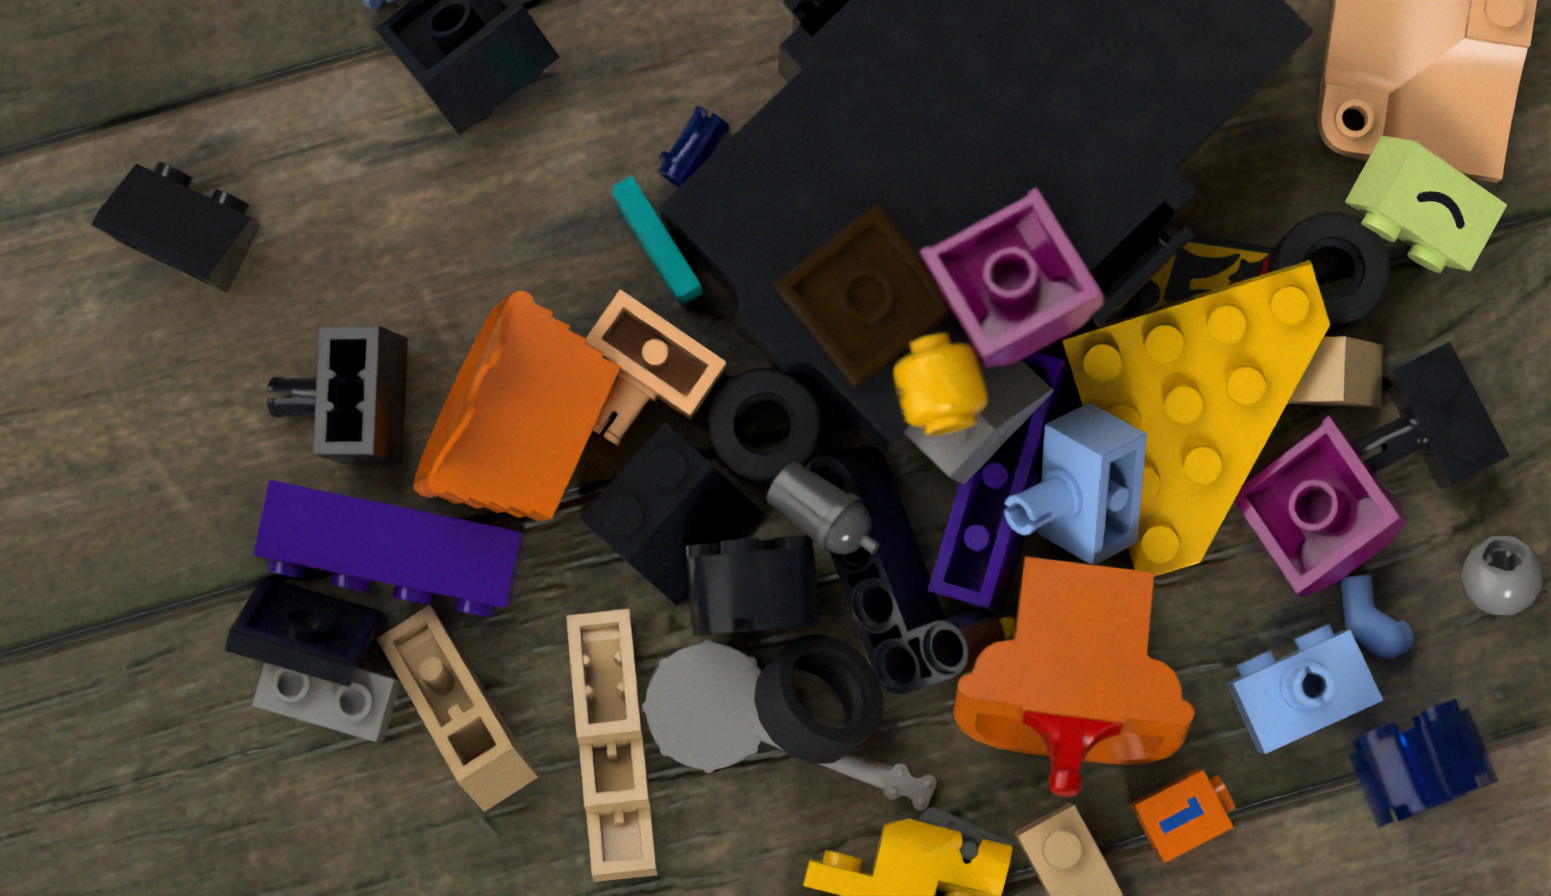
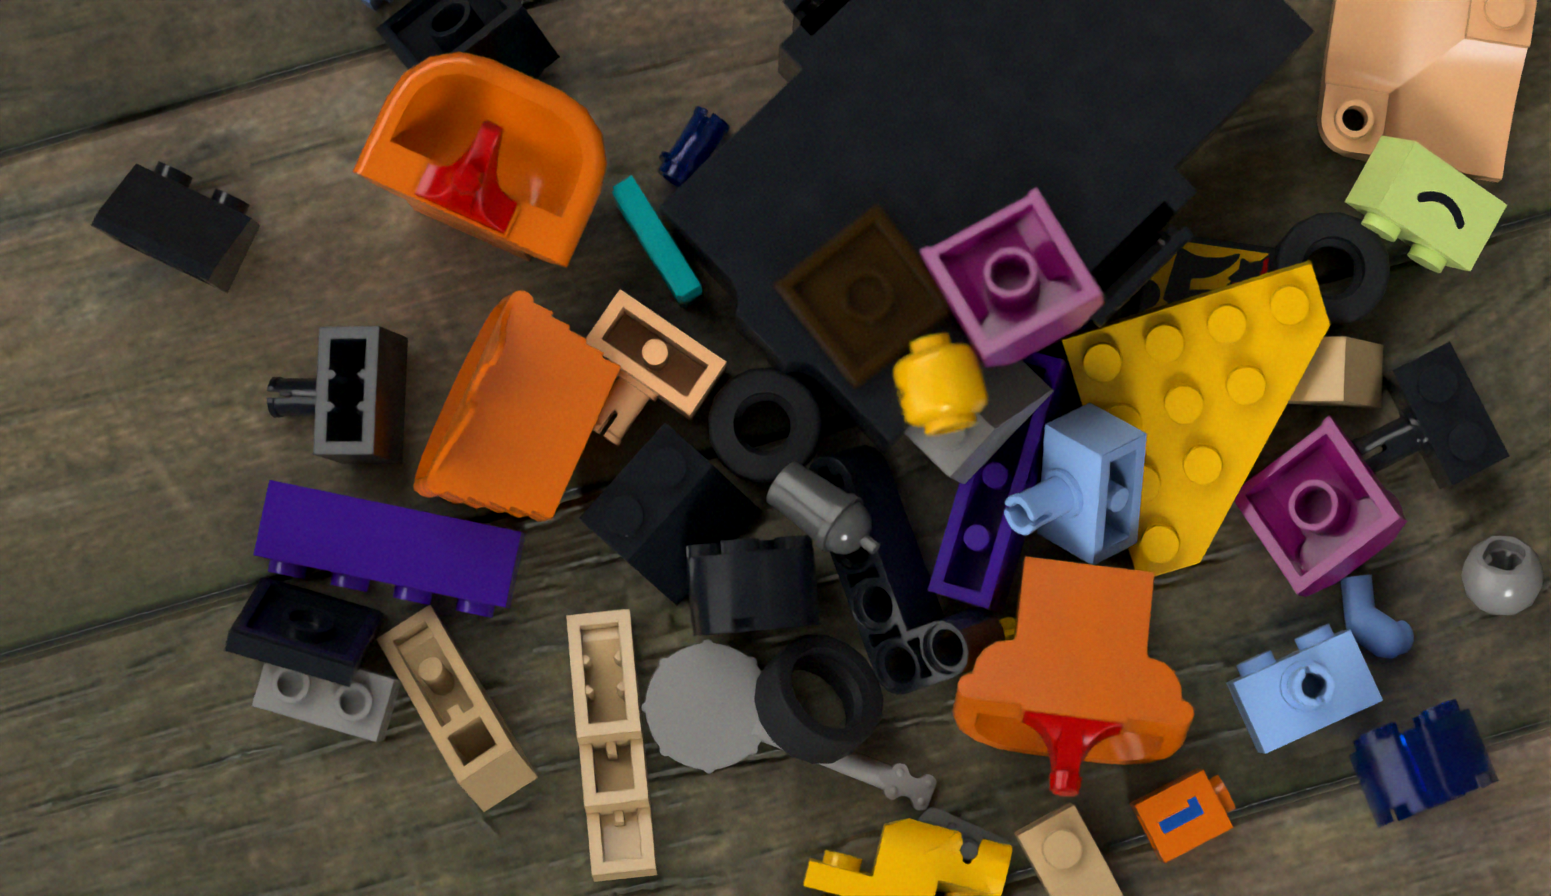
(489, 154): none -> orange piece

